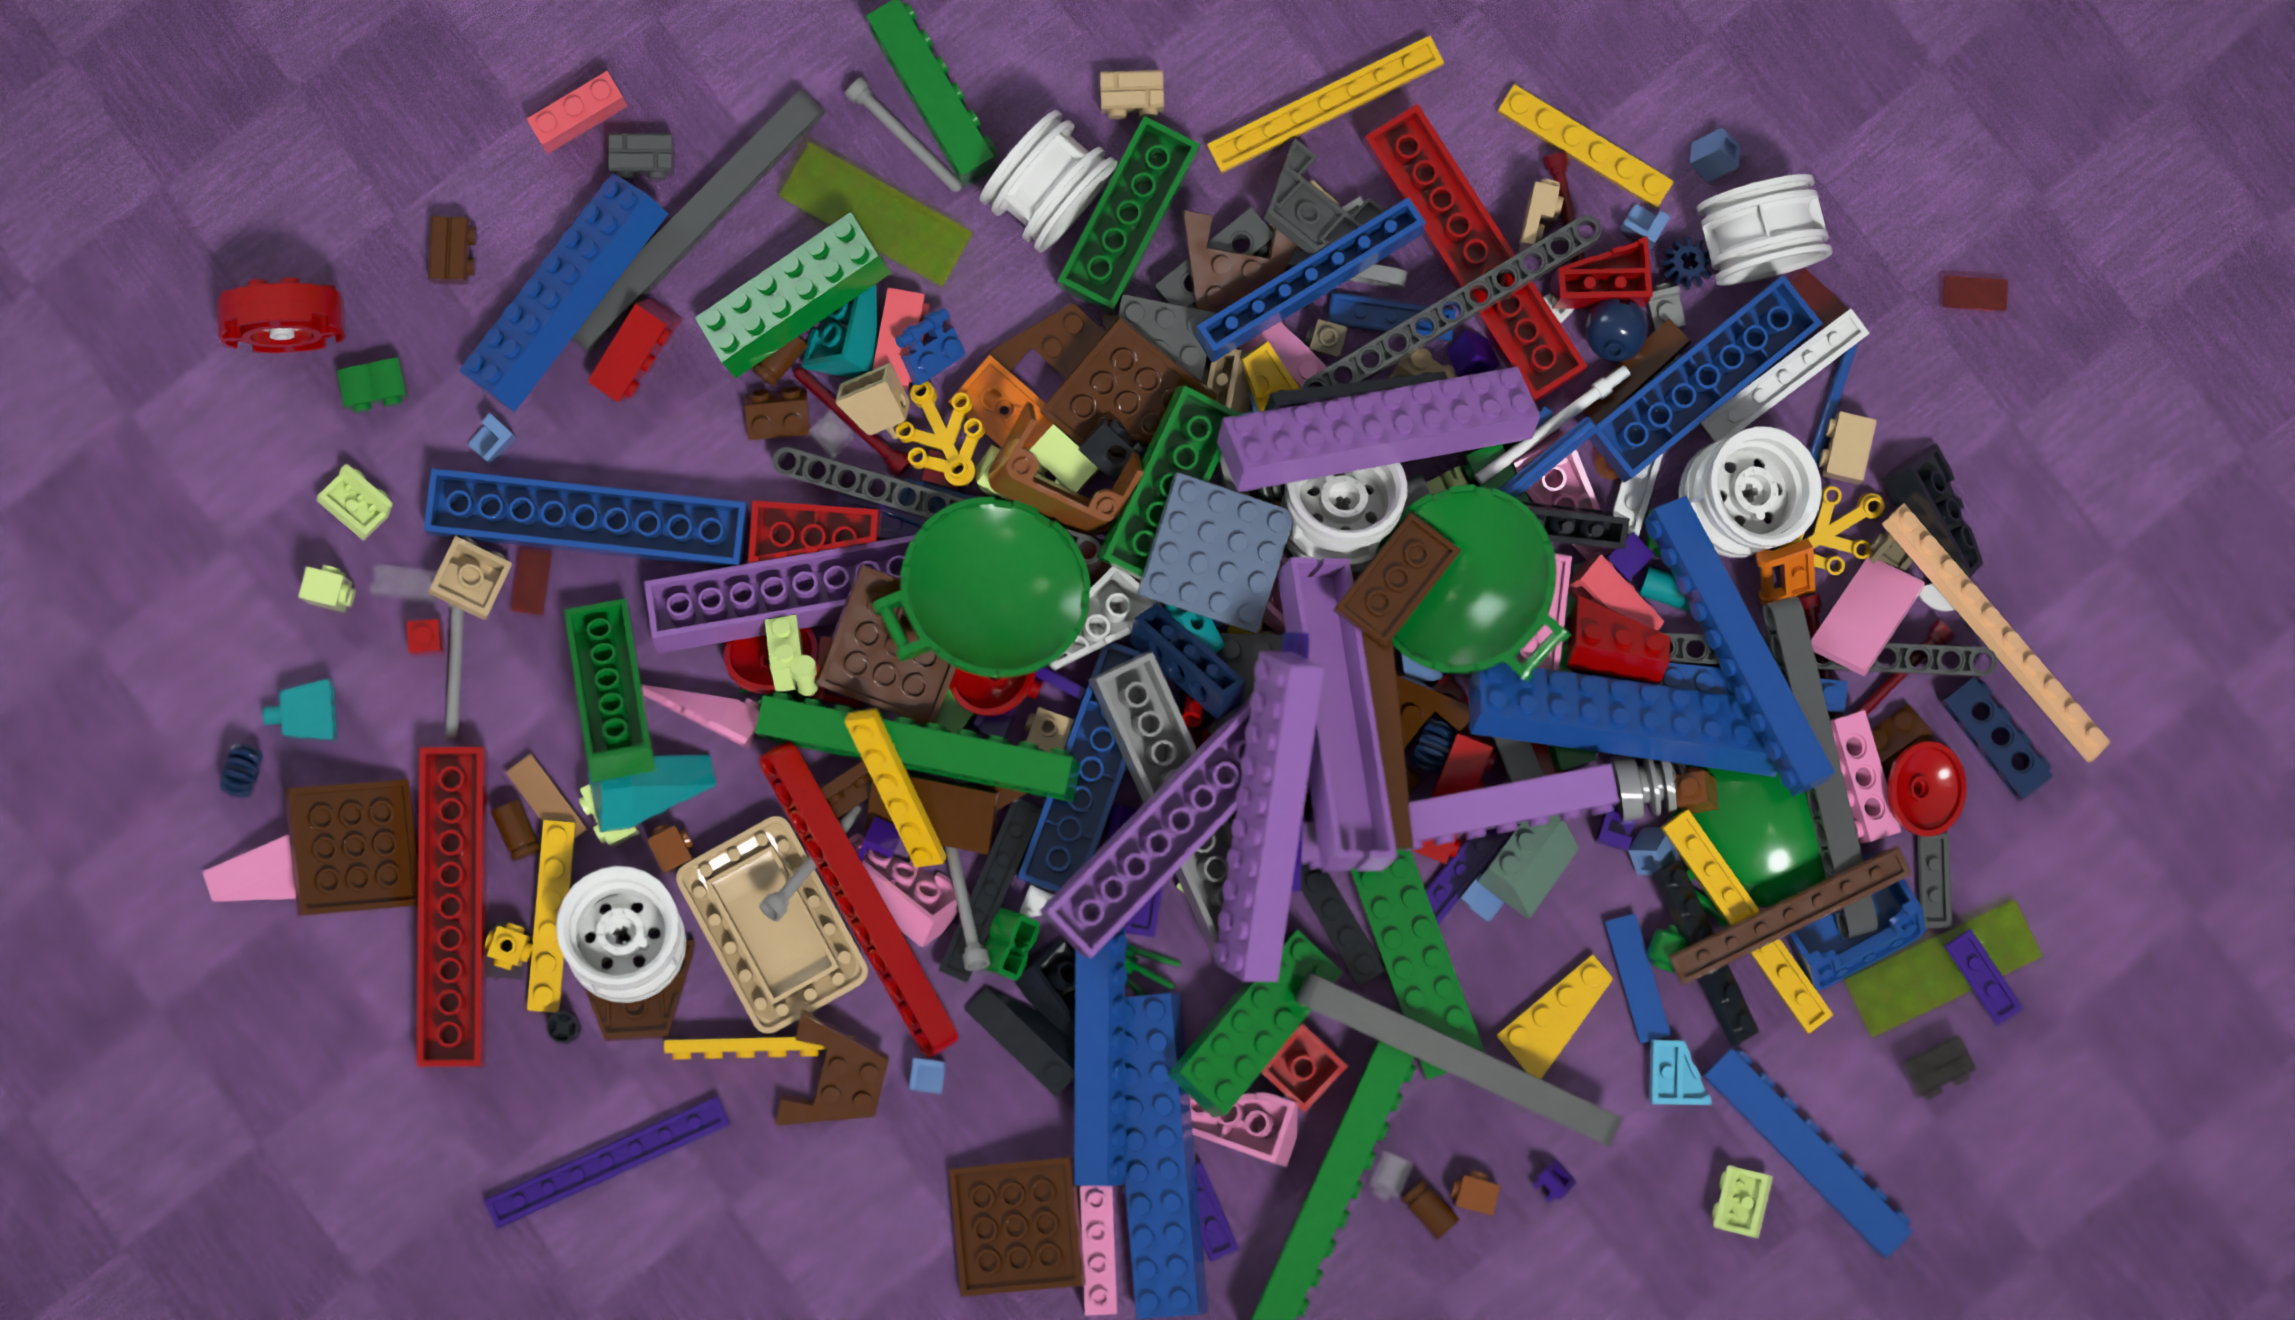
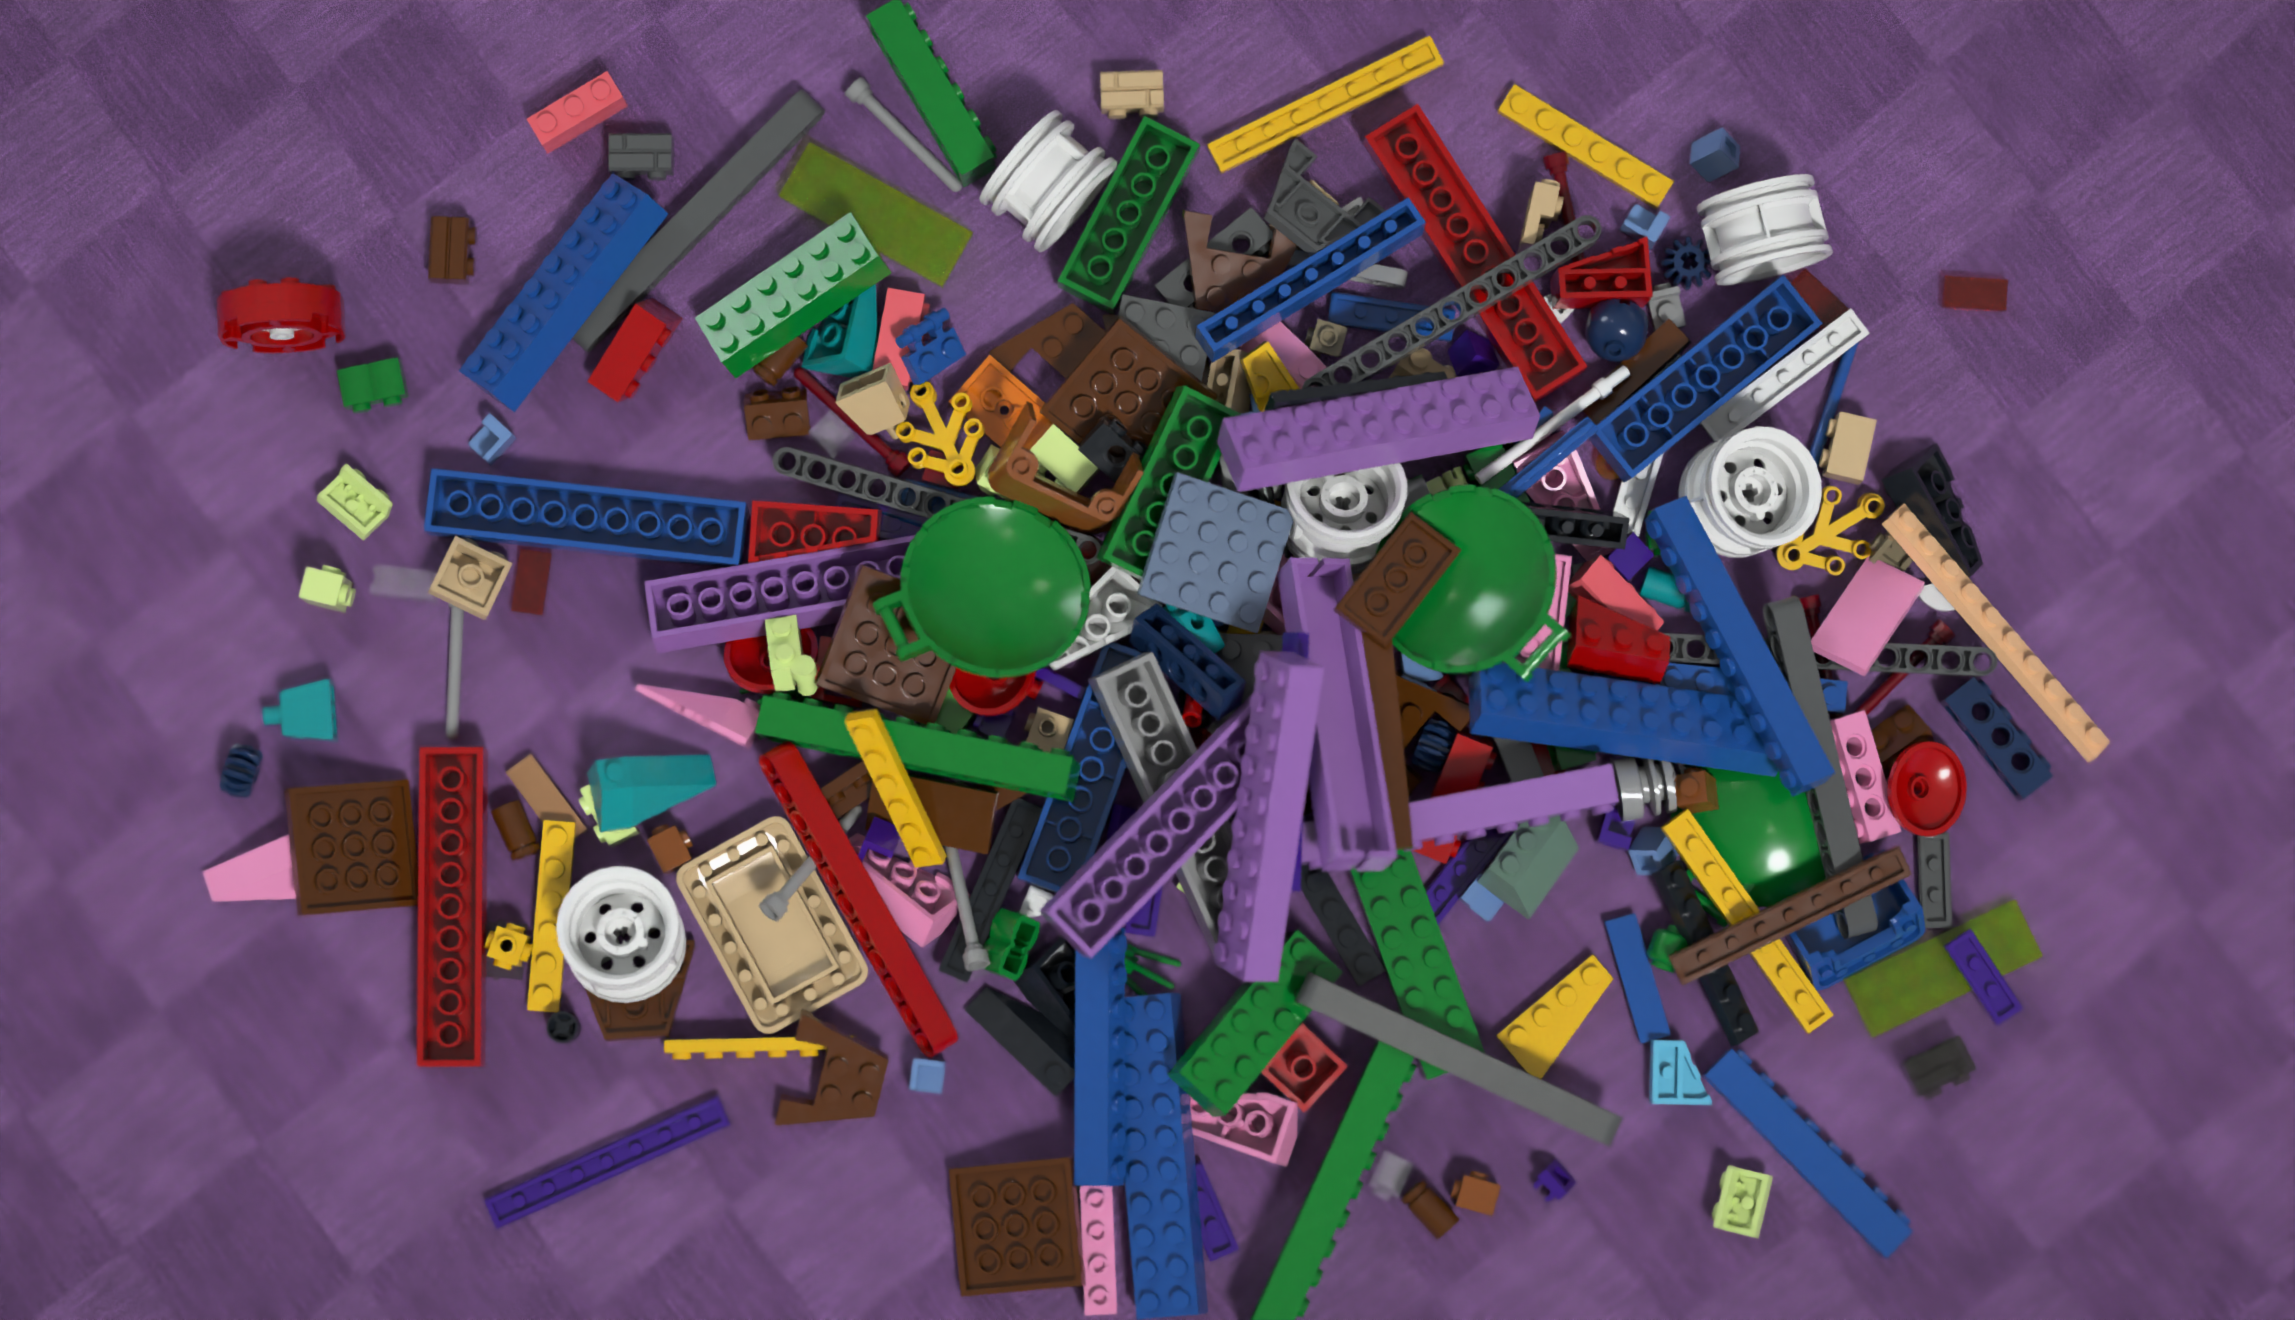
(425, 637): red brick -> none
(609, 690): green brick -> none
(1795, 570): orange plate -> none

